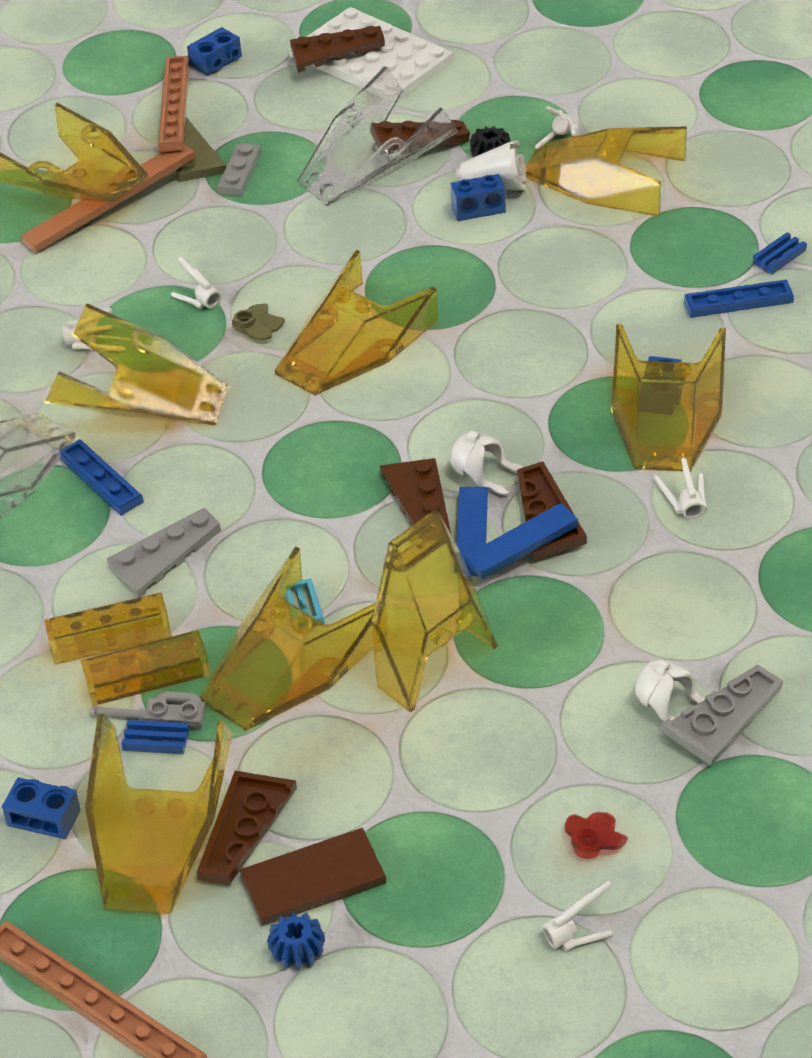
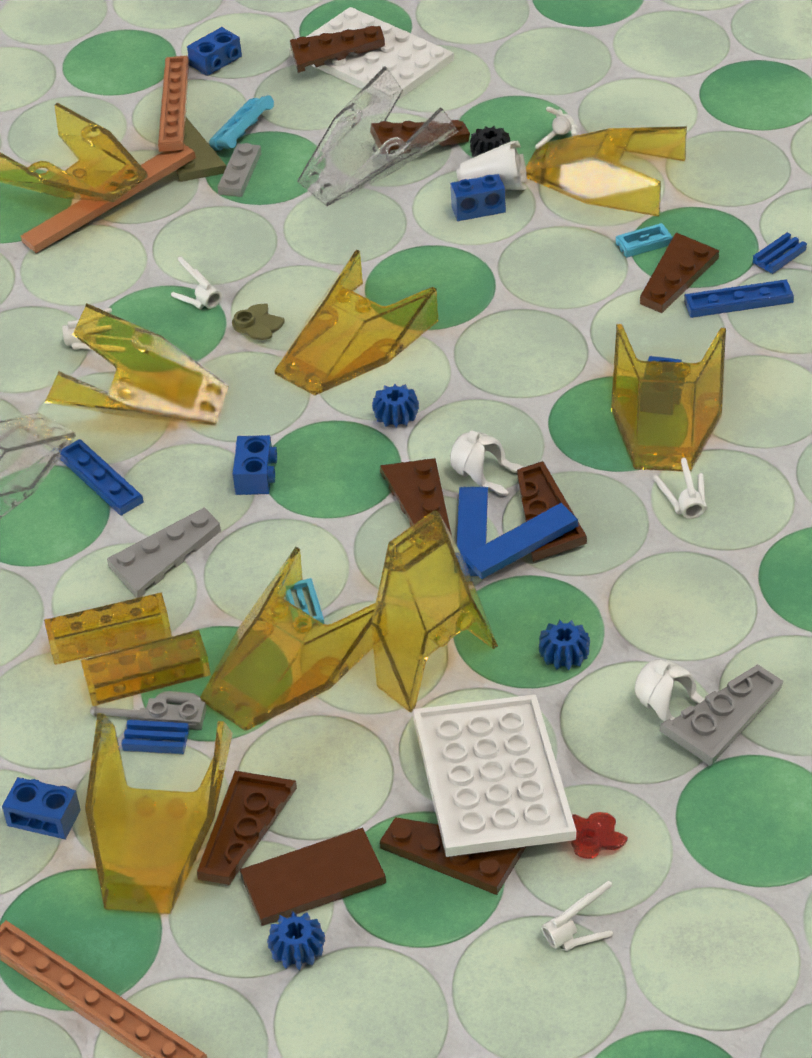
(239, 122): none -> medium azure plate
(253, 465): none -> blue brick
(395, 405): none -> blue gear
(424, 845): none -> reddish brown wing
(493, 775): none -> white plate
(564, 644): none -> blue gear
(644, 240): none -> medium azure tile
(677, 270): none -> reddish brown wing

